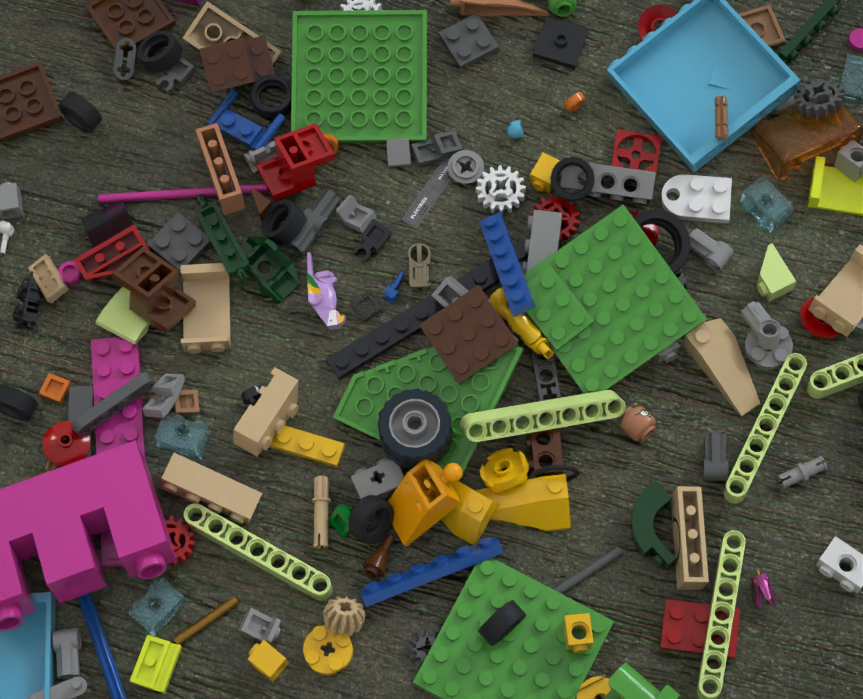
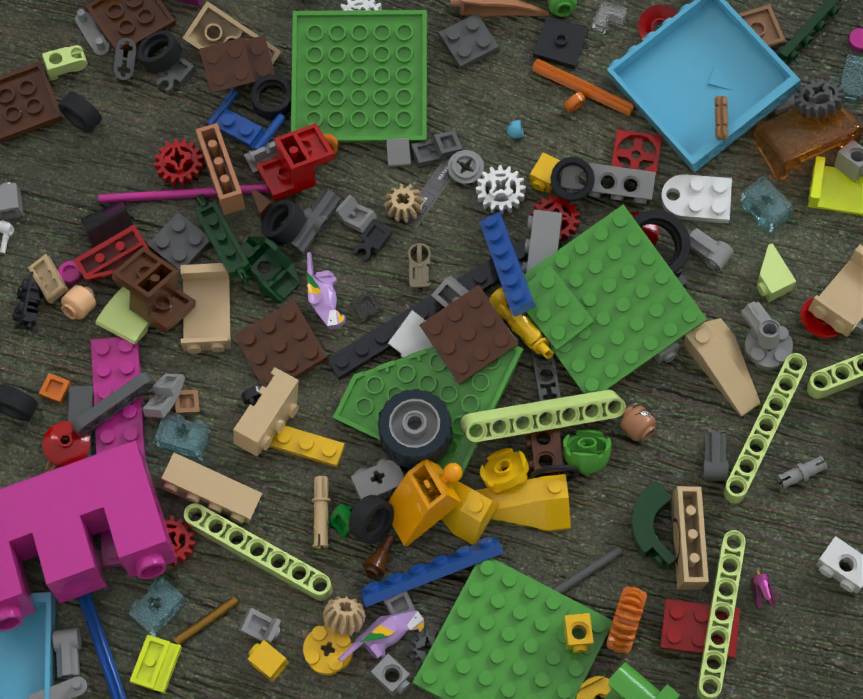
(64, 61): none -> yellowish green leg
(78, 302): none -> light nougat head
(92, 33): none -> light grey piece
(168, 162): none -> red gear
(281, 342): none -> reddish brown plate
(386, 632): none -> lavender animal
(389, 665): none -> light grey brick
(391, 293): blue hand -> none
(399, 603): none -> light grey slope
(410, 203): none -> tan gear
(410, 336): none -> white piece
(502, 622): black tyre -> none
(586, 88): none -> orange axle
(587, 451): none -> bright green cylinder
(607, 14): none -> clear piece
(626, 620): none -> orange gear

